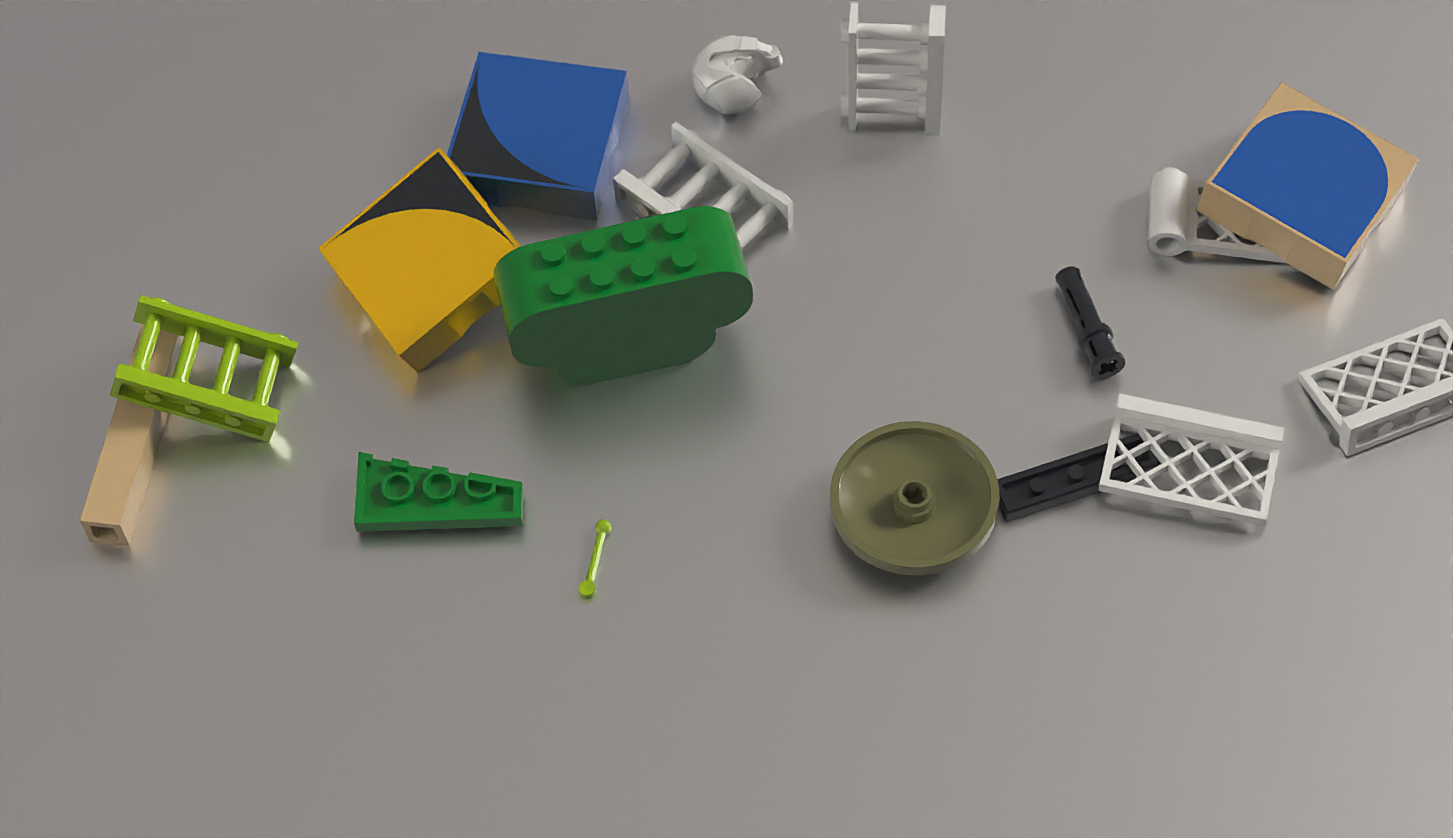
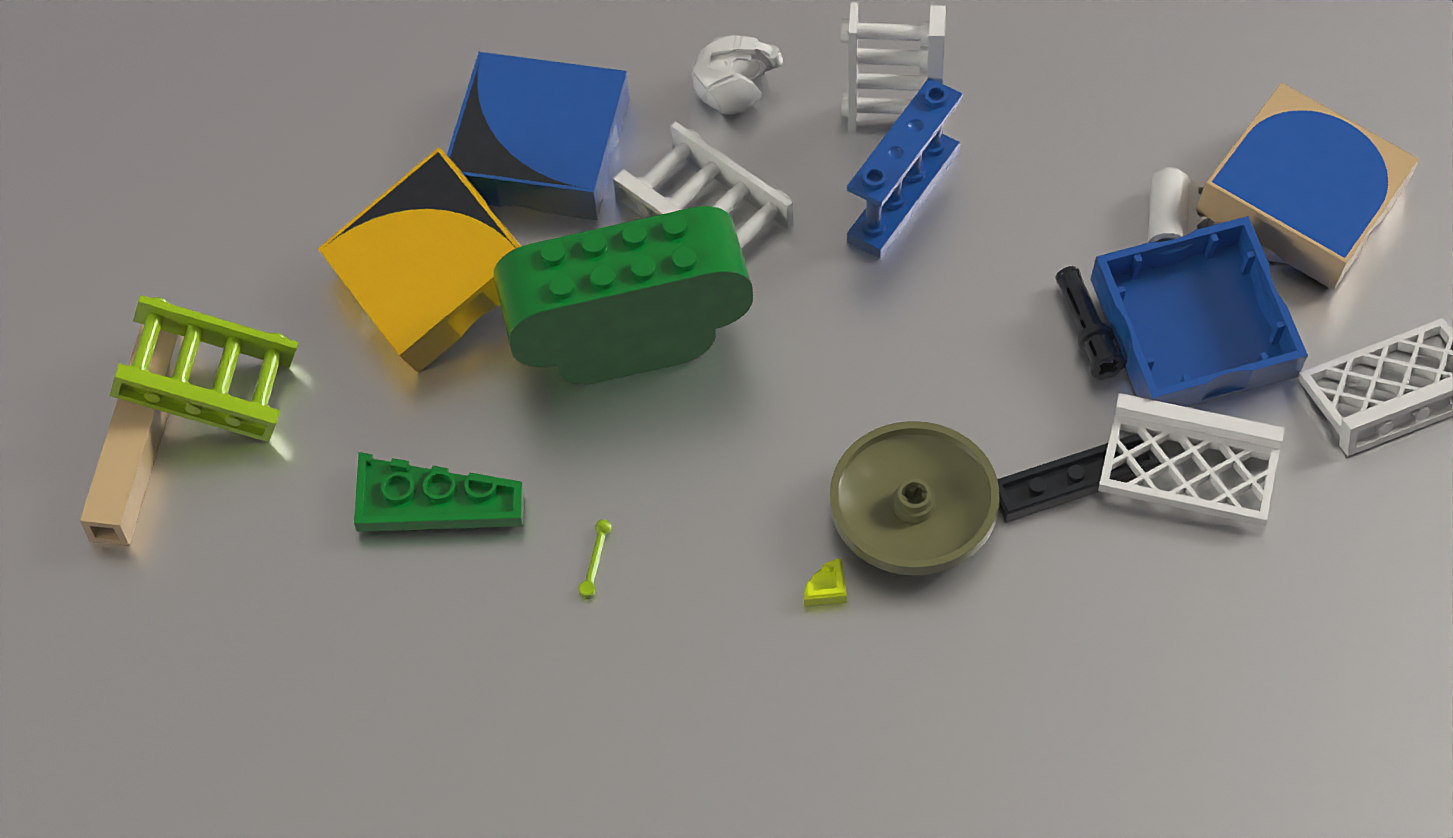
(826, 585): none -> neon yellow tile
(904, 168): none -> blue fence
(1198, 315): none -> blue tile

